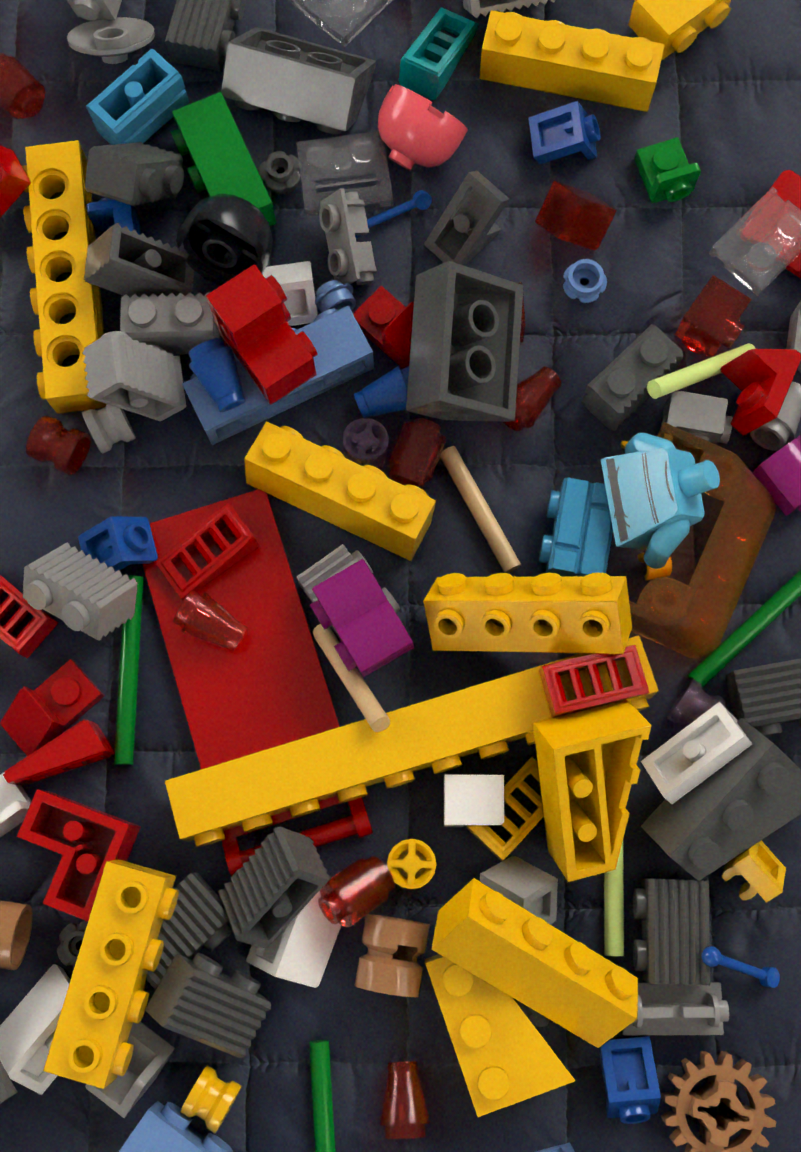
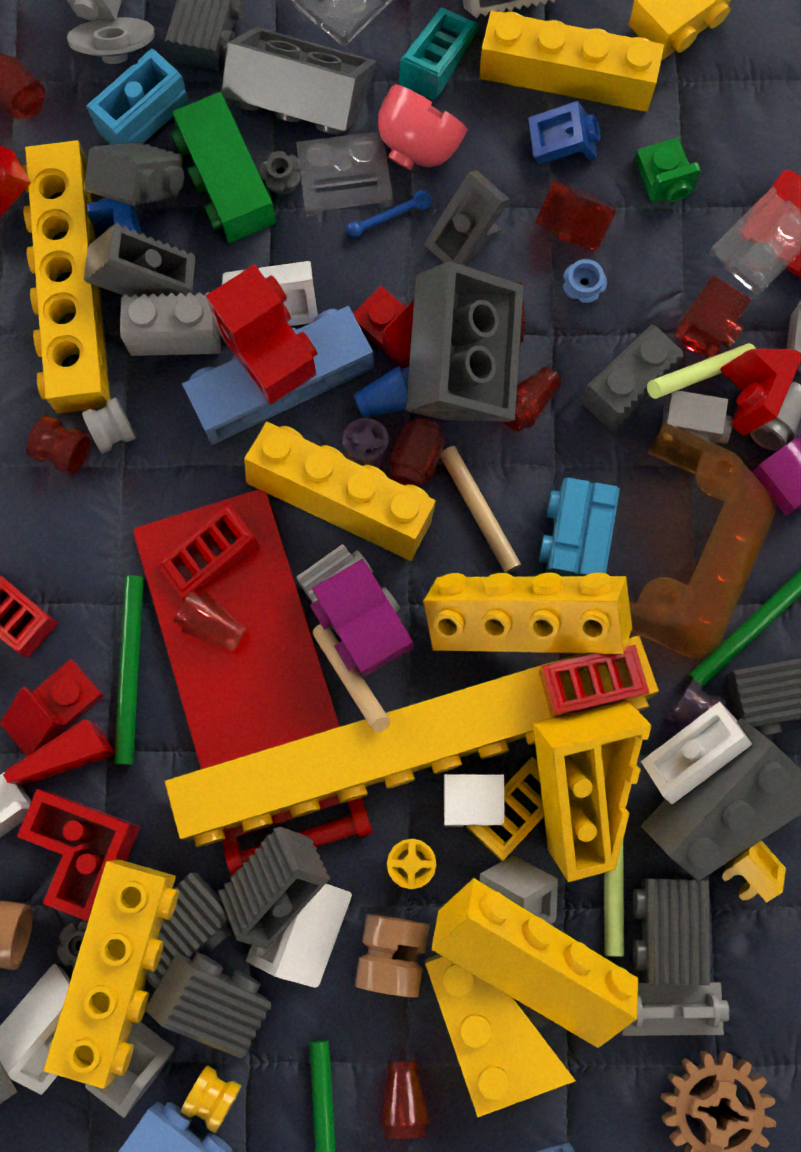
(80, 591): light grey brick -> none
(120, 542): blue bracket -> none
(134, 376): light grey brick -> none
(217, 372): blue cone -> none
(225, 237): black cylinder -> none
(334, 296): medium blue plate -> none
(342, 218): light grey hinge -> none
(356, 891): clear red brick -> none
(630, 1079): blue bracket -> none
(655, 498): medium azure torso -> none
(767, 975): blue hinge -> none

